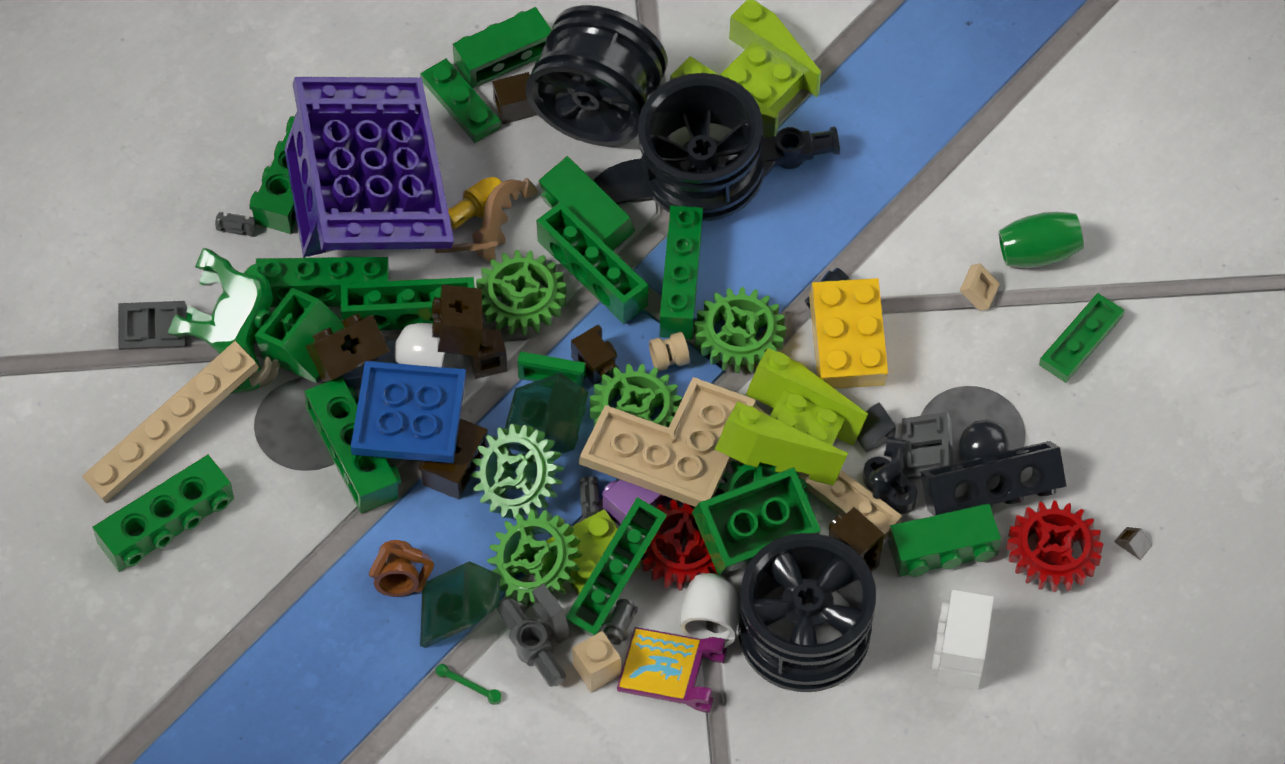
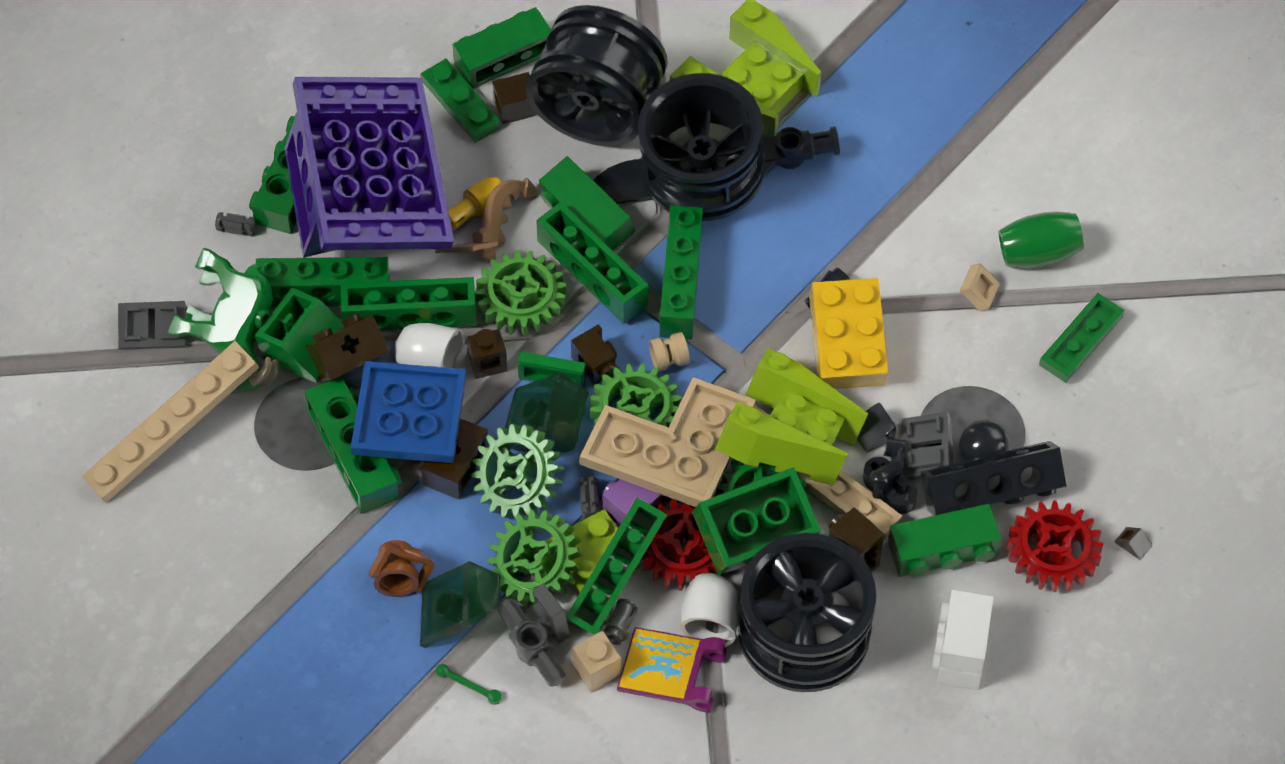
(168, 497): green brick -> none
(458, 320): dark brown brick -> none
(742, 320): bright green gear -> none

